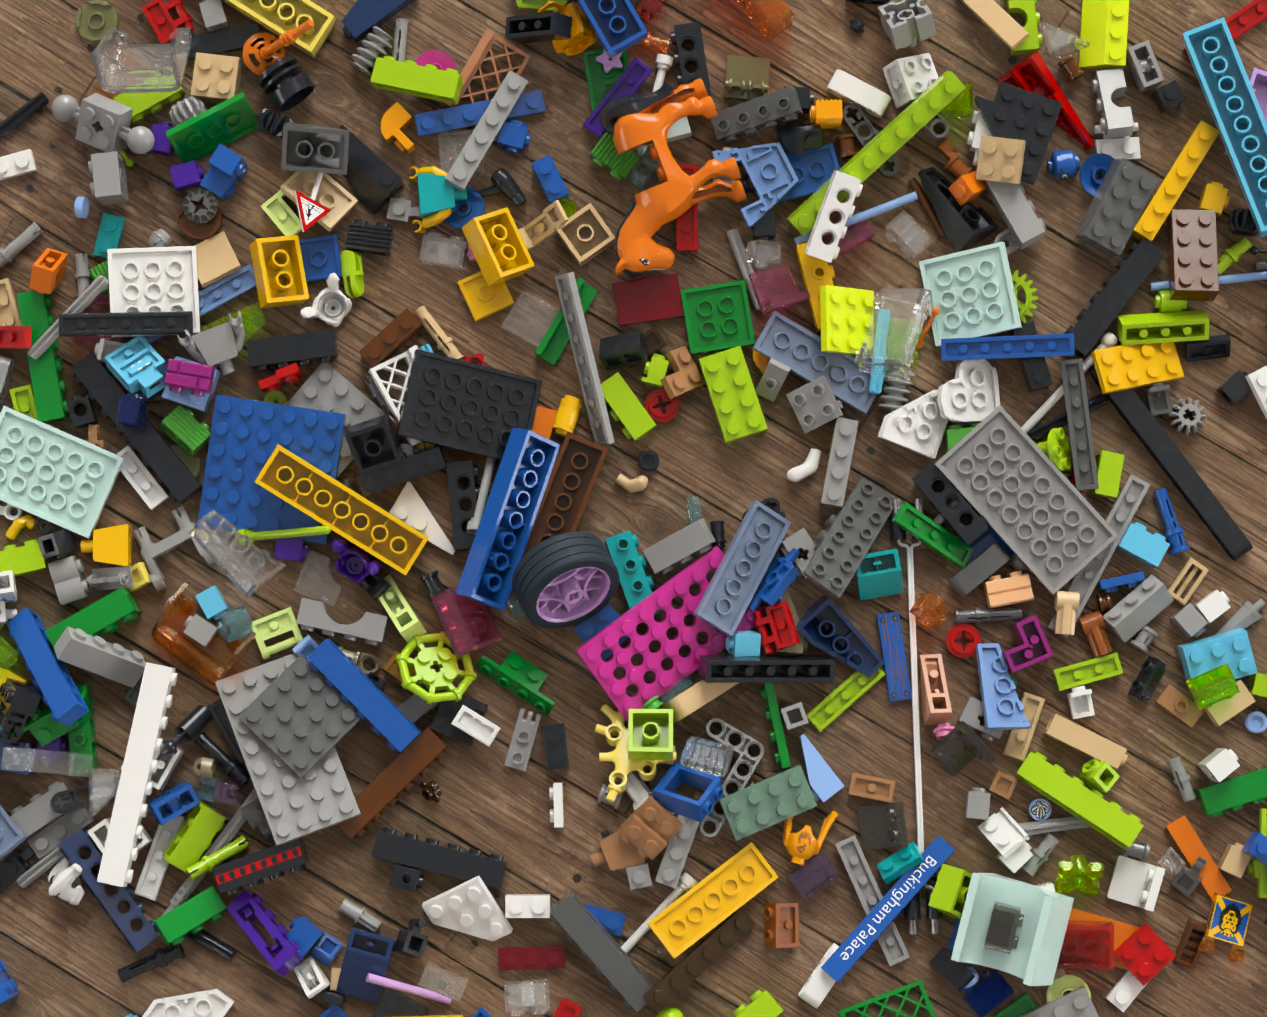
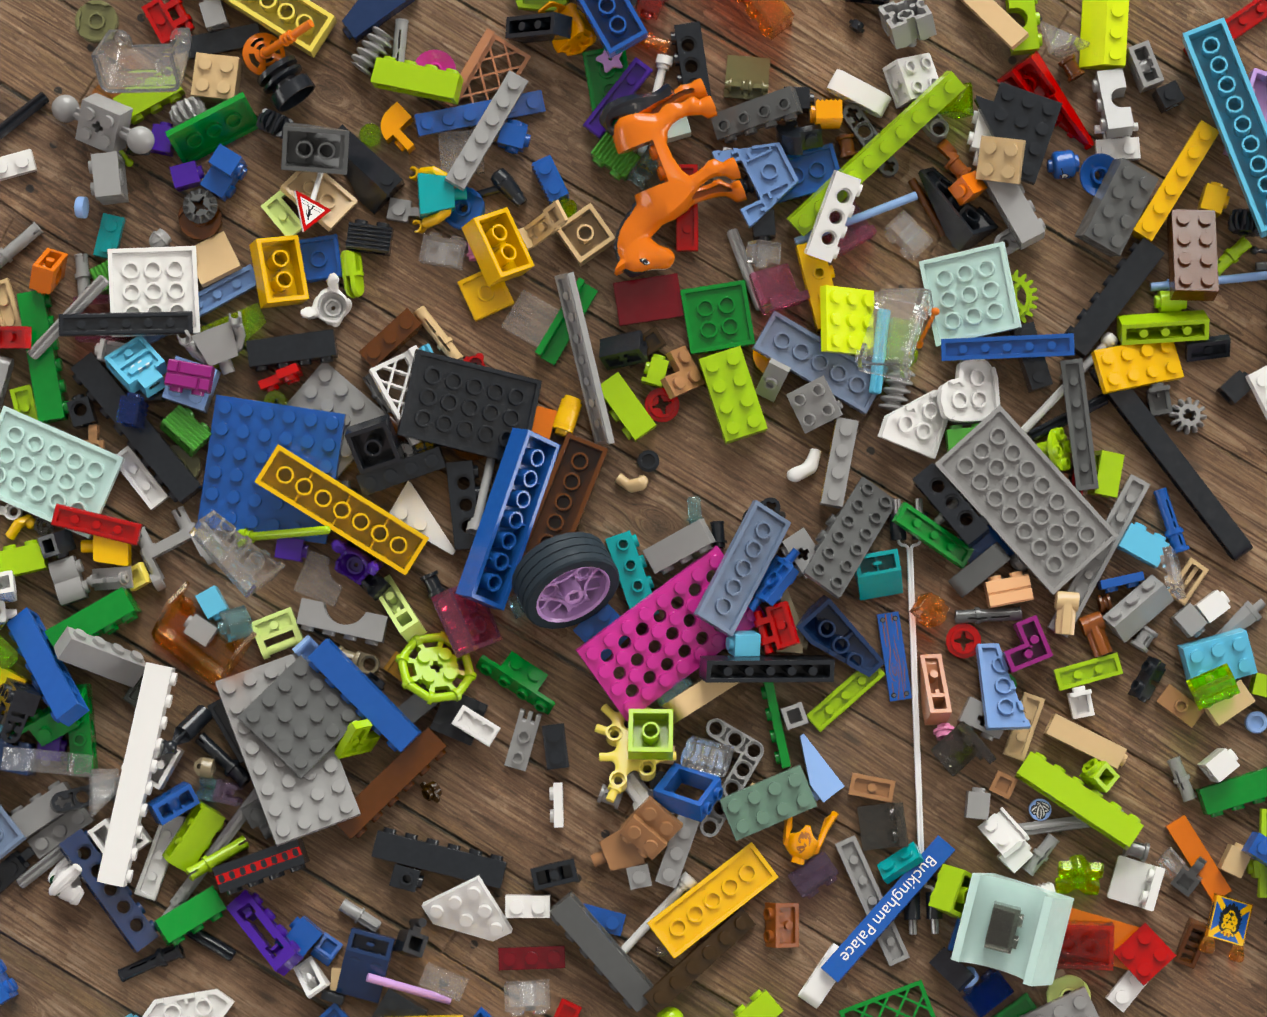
(96, 524): none -> red tile
(357, 739): none -> lime plate
(373, 138): none -> clear neon green tile
(554, 874): none -> black brick
(653, 703): bright green bush -> none
(1174, 580): none -> clear plate

